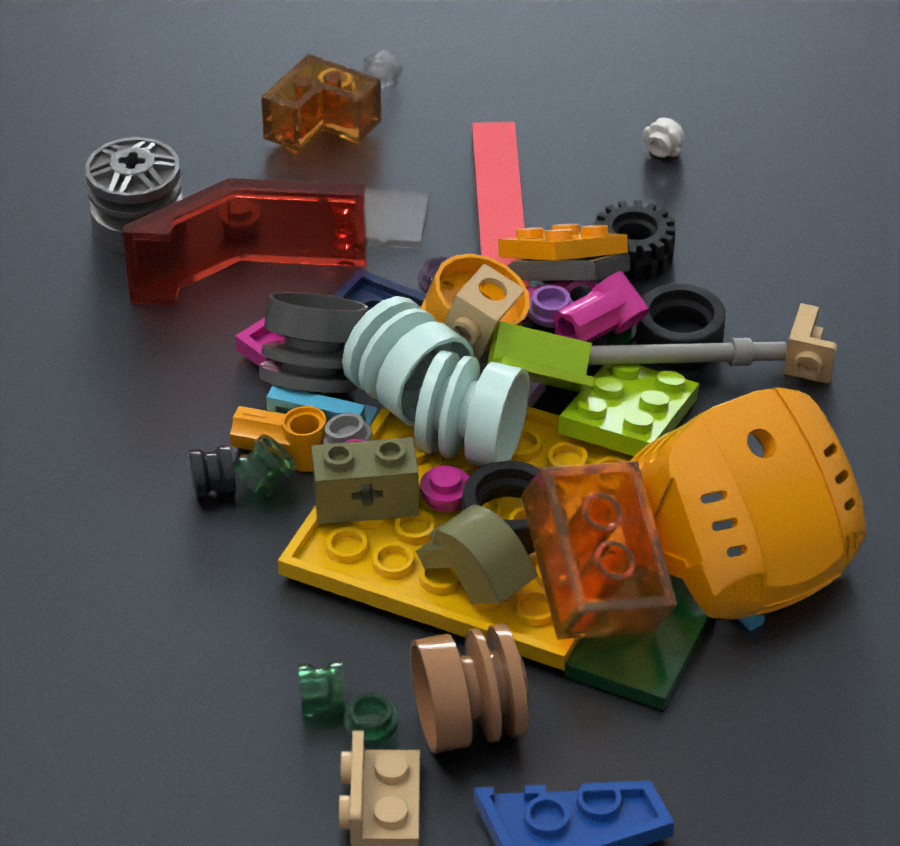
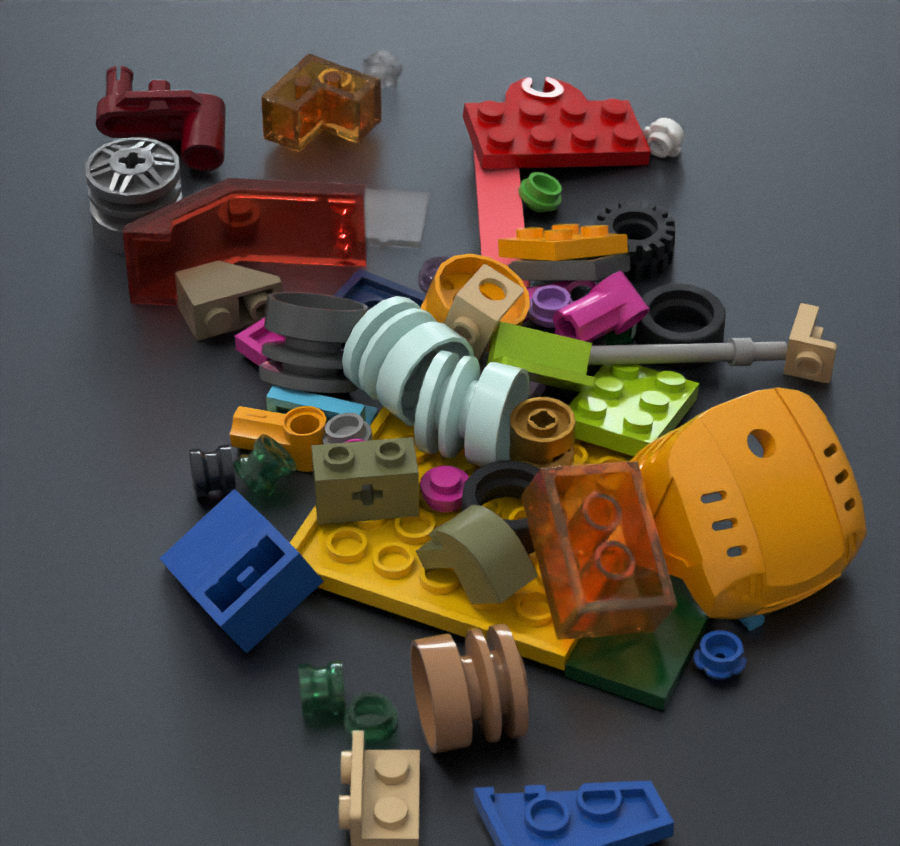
(165, 116): none -> dark red piece
(223, 297): none -> dark tan slope
(241, 570): none -> blue slope
(540, 192): none -> bright green plate
(542, 433): none -> pearl gold wheel
(554, 129): none -> red plate
(720, 655): none -> blue plate

